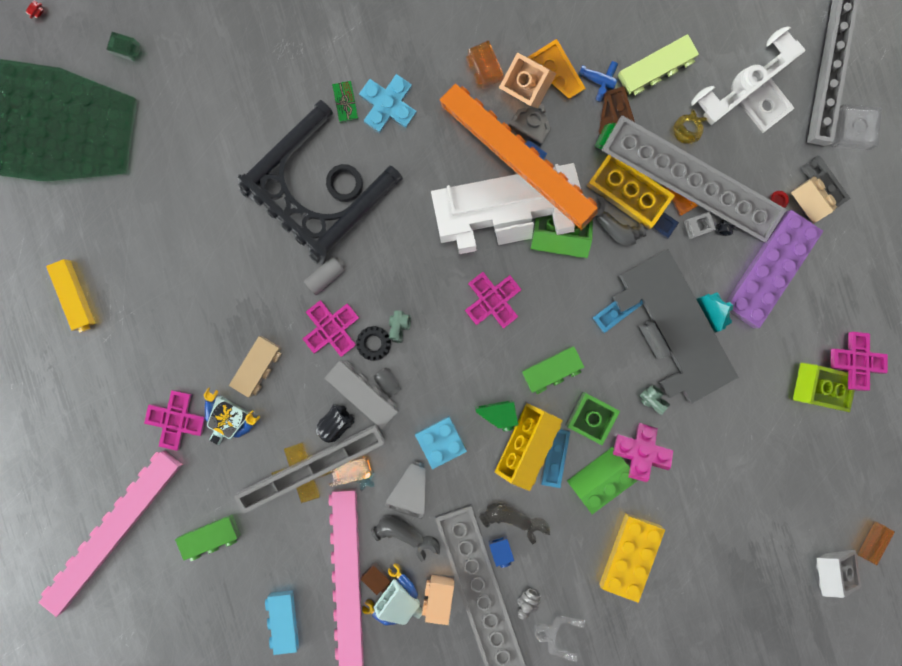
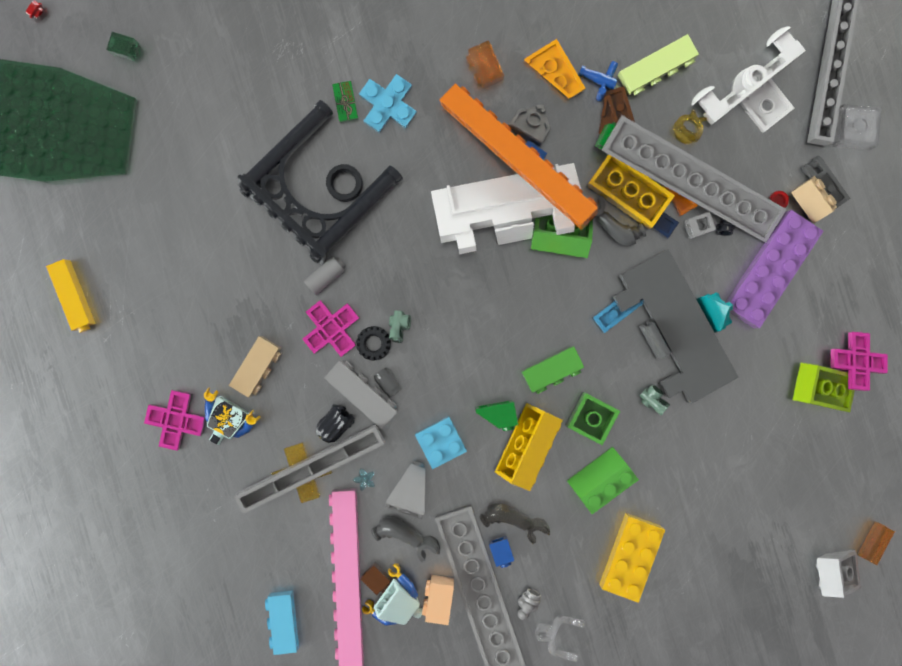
(110, 533): bright pink brick -> none
(208, 538): bright green brick -> none
(351, 471): clear orange panel -> none
(493, 300): dark pink plate -> none
(527, 80): light nougat brick -> none
(555, 460): dark azure plate -> none
(643, 452): dark pink plate -> none

